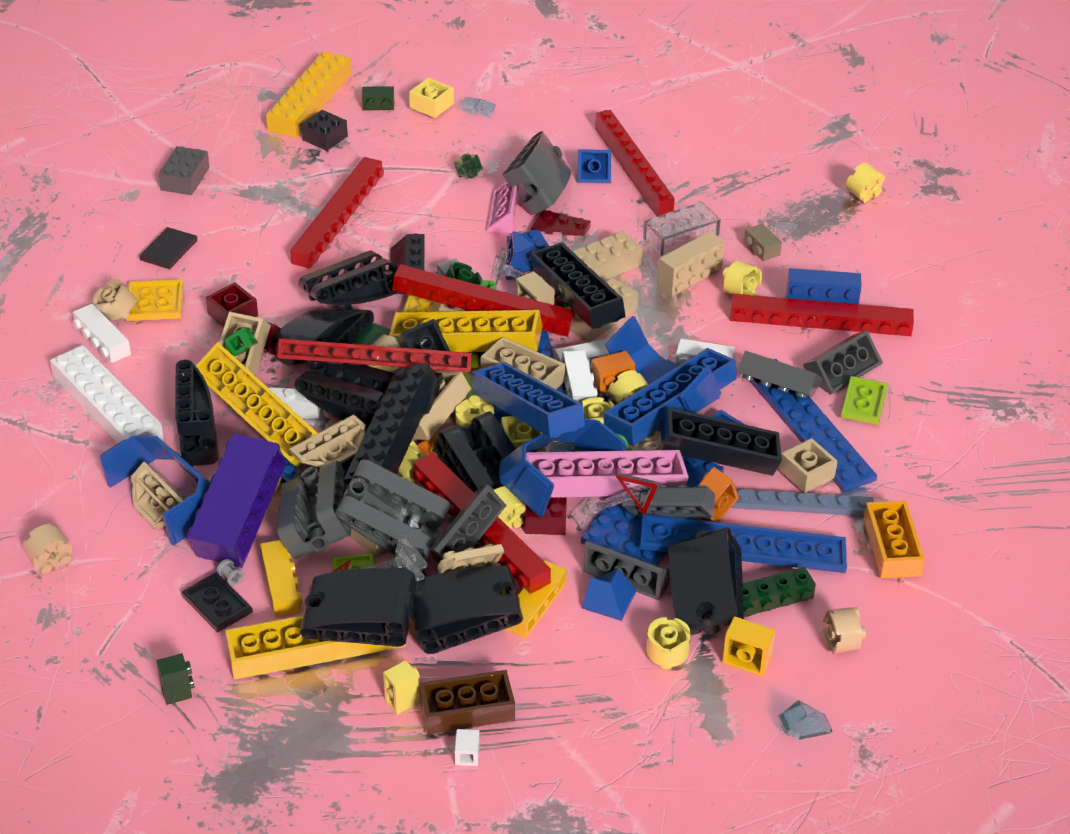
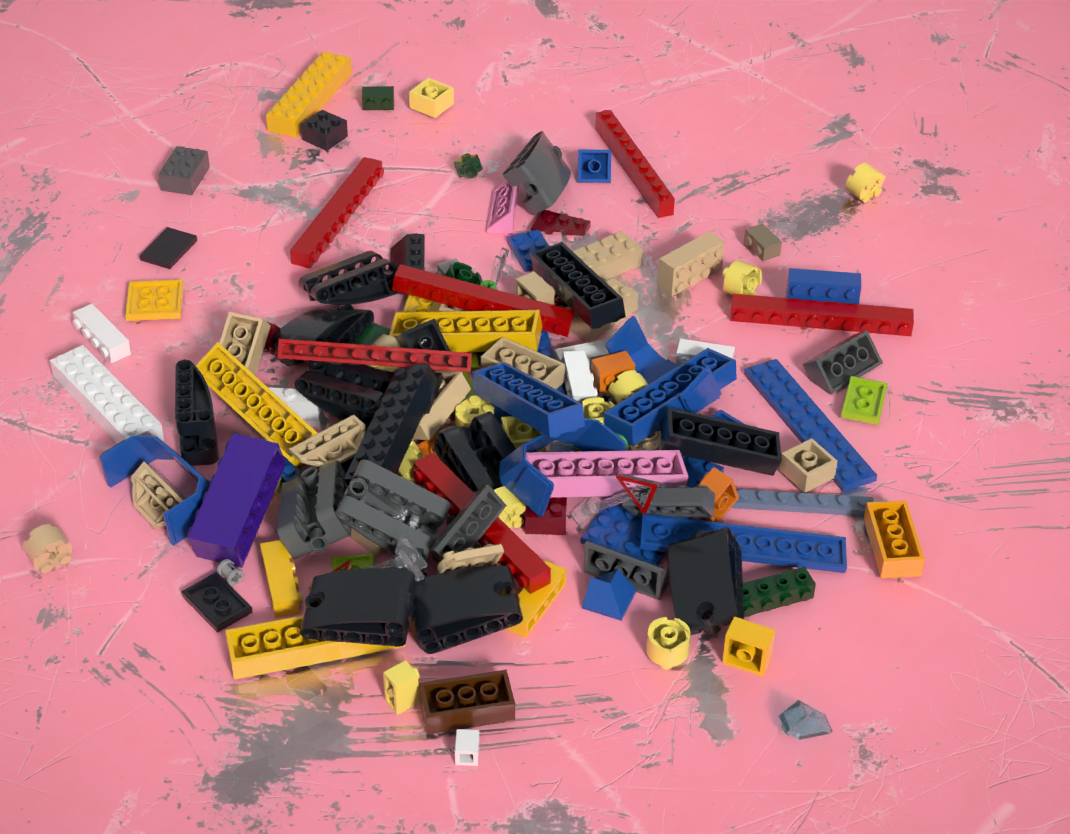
(114, 300): tan brick -> none
(175, 678): dark green brick -> none
(231, 299): dark red brick -> none
(246, 337): green brick -> none
(475, 104): clear light blue slope -> none
(519, 253): blue slope -> none
(680, 227): clear brick -> none
(779, 374): dark grey slope -> none
(843, 630): tan brick -> none

